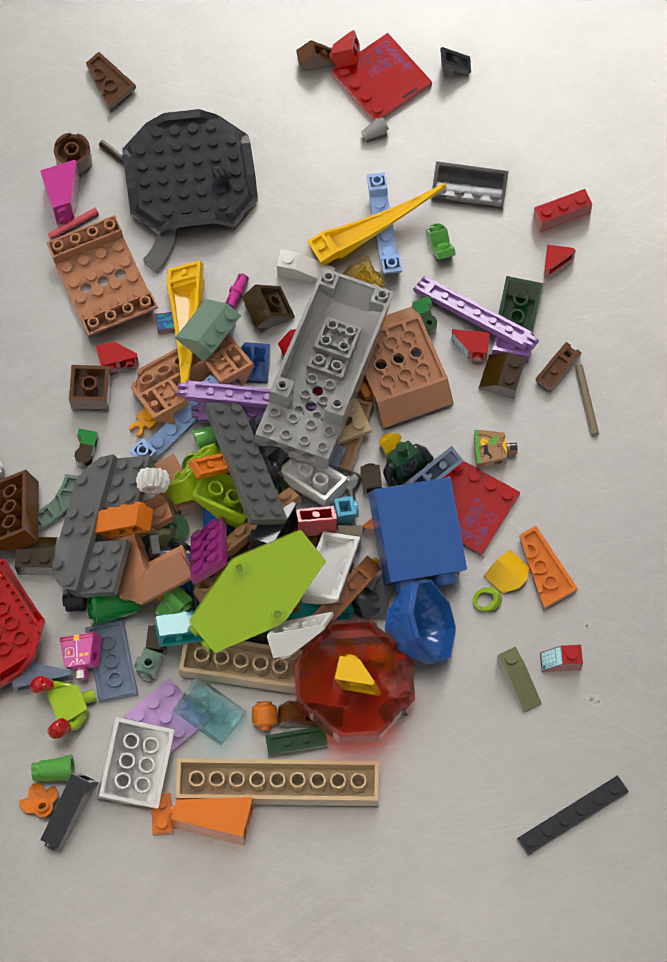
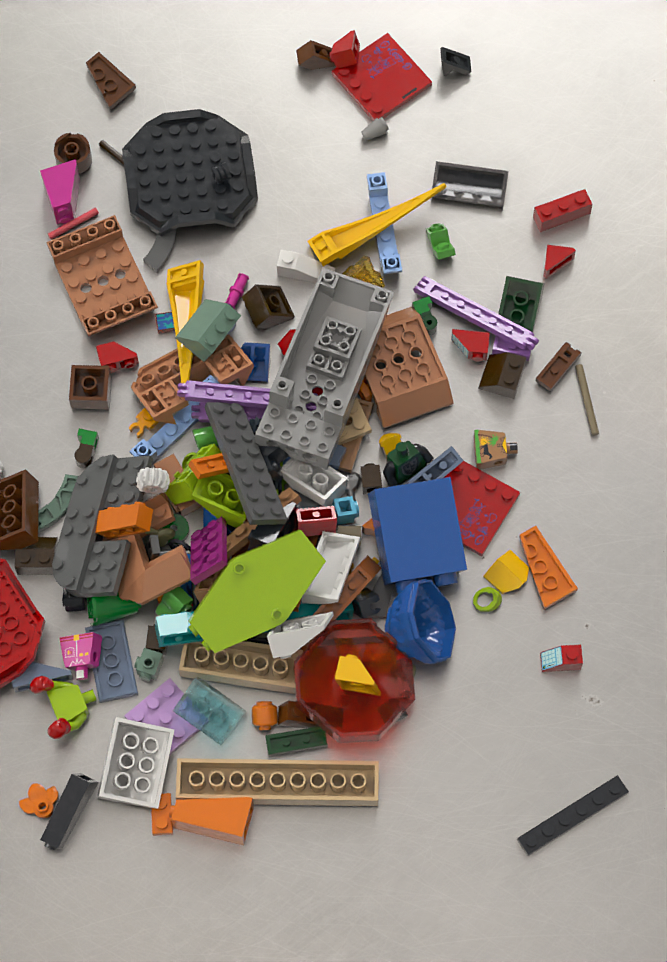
(53, 769): bright green plant -> none
(519, 679): olive slope -> none

